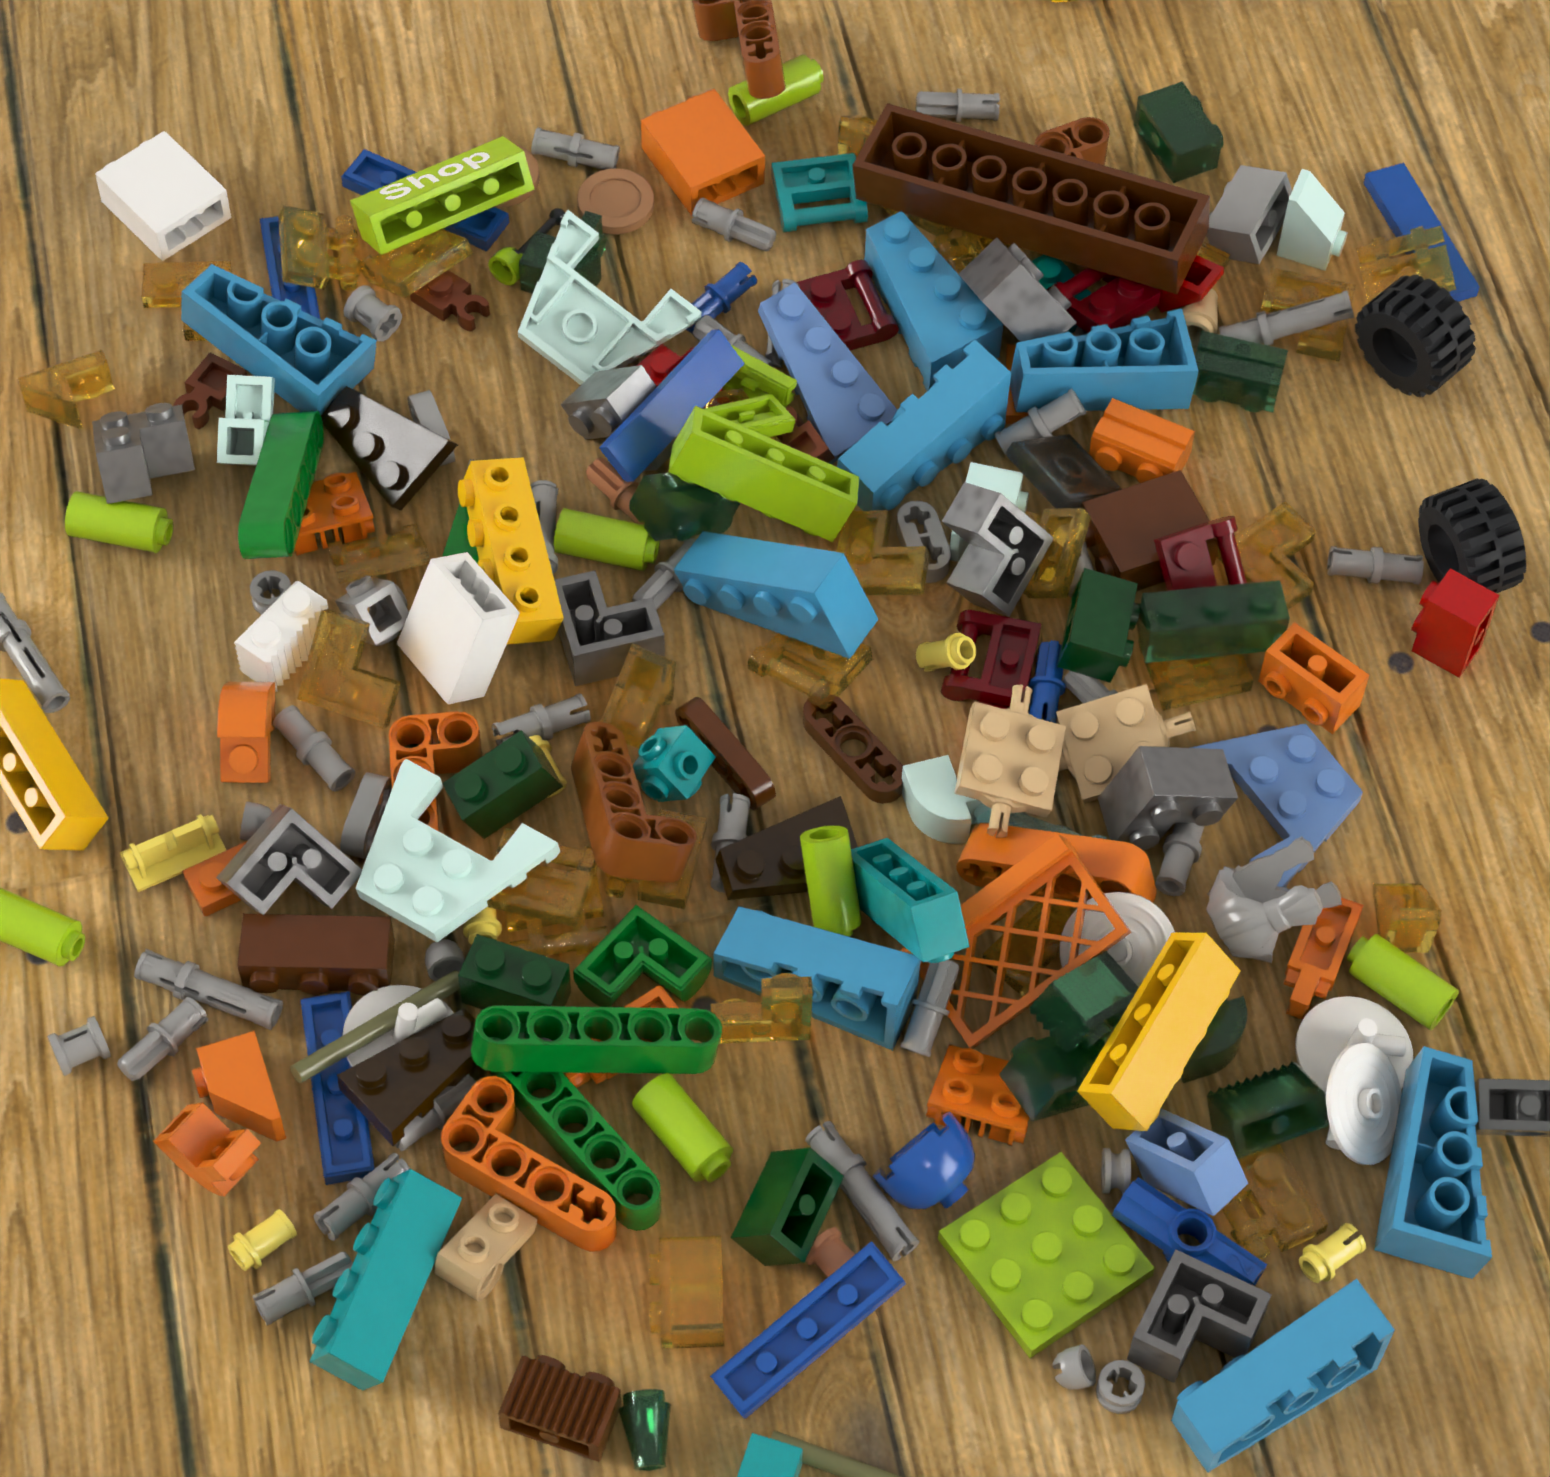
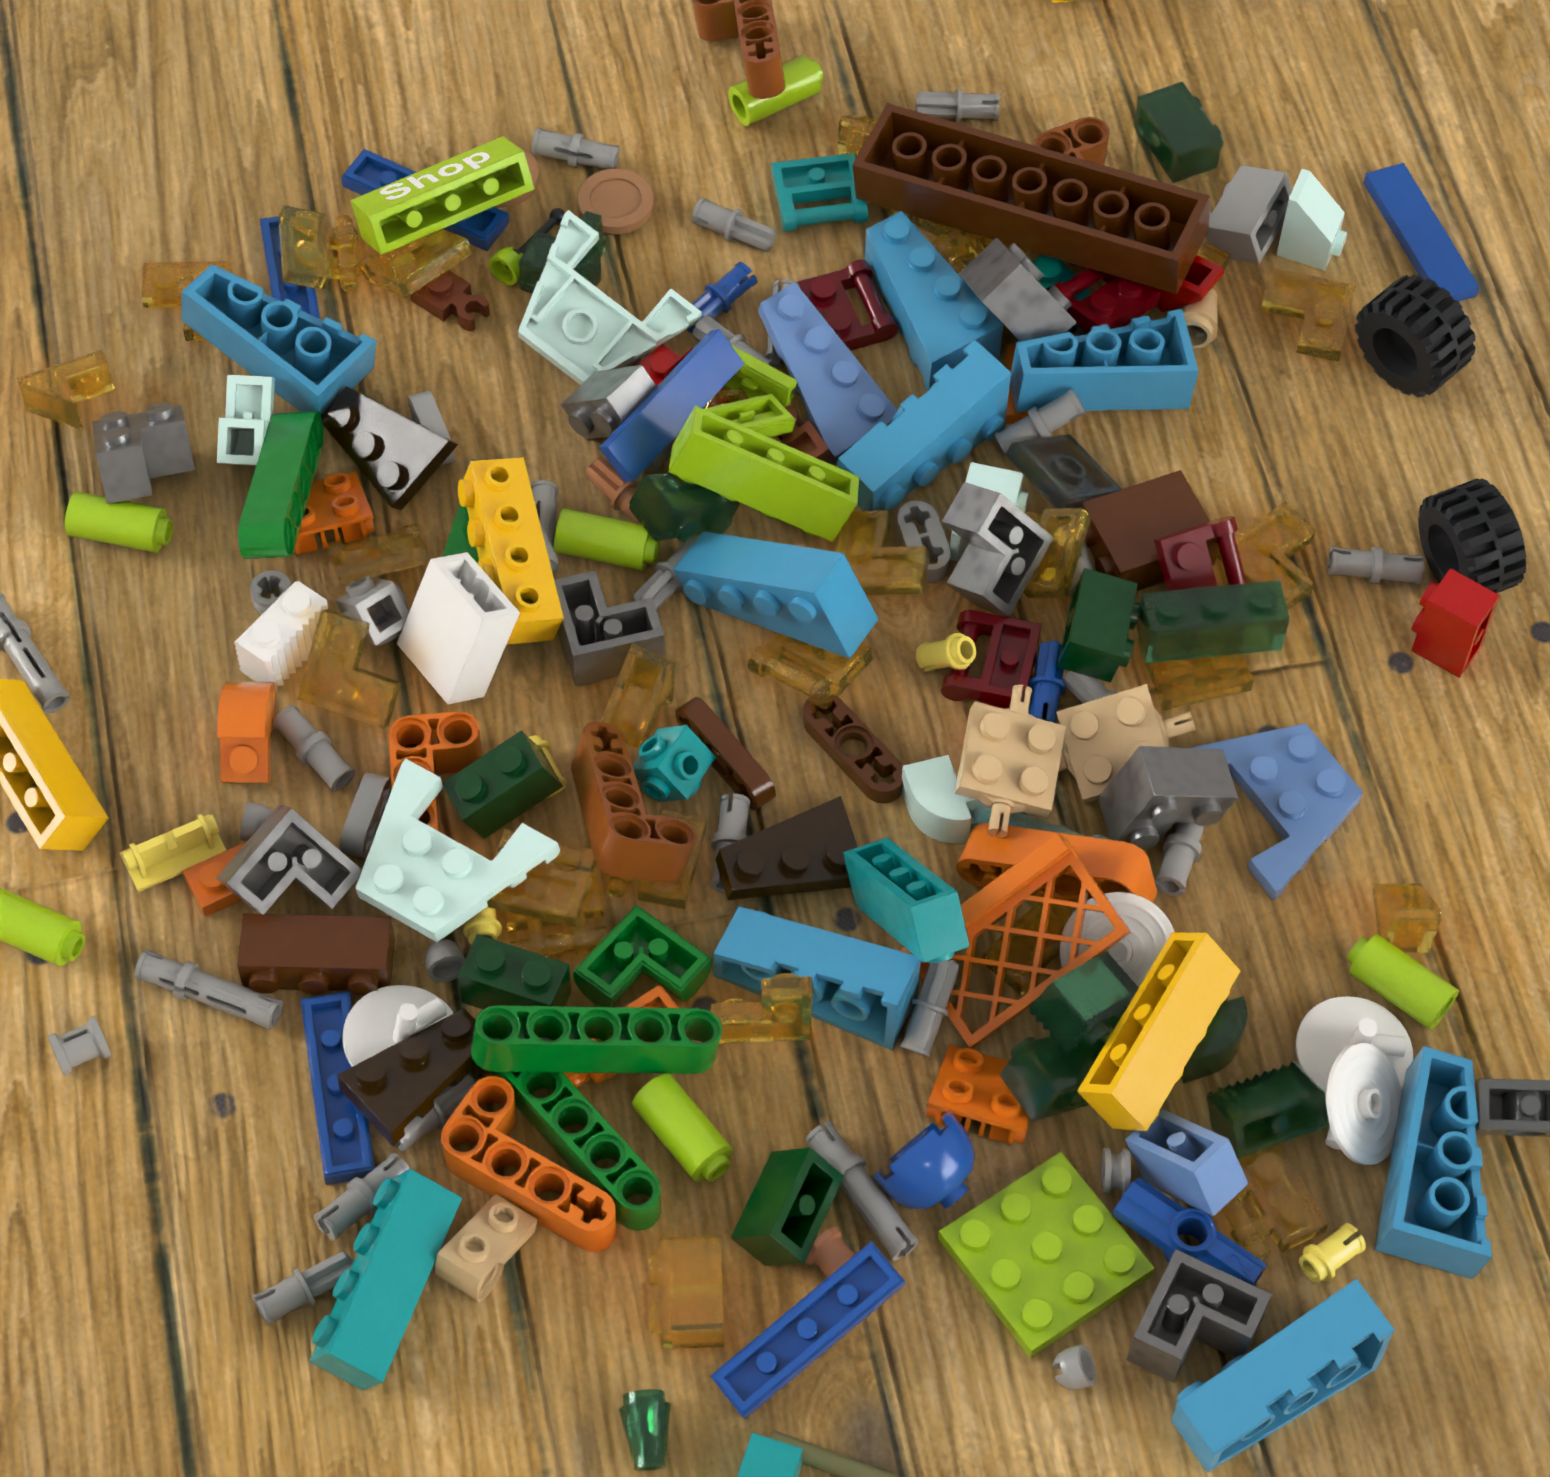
(162, 1039): light grey axle -> none
(163, 195): white brick -> none
(207, 388): copper plate -> none
(208, 1149): orange brick -> none
(239, 1084): orange slope -> none
(261, 1240): light yellow pin -> none
(370, 1030): olive bar -> none
(372, 313): light grey bush -> none
(545, 720): light grey pin -> none
(561, 1406): reddish brown brick -> none
(702, 150): orange brick -> none
(831, 879): lime brick -> none
(1136, 1385): light grey bush -> none
(1139, 442): orange brick -> none
(1238, 372): clear green brick -> none
(1253, 910): light grey piece -> none
(1291, 320): light grey pin -> none
(1313, 678): orange brick -> none
(1320, 955): orange hinge -> none
(1426, 262): clear yellow plate -> none

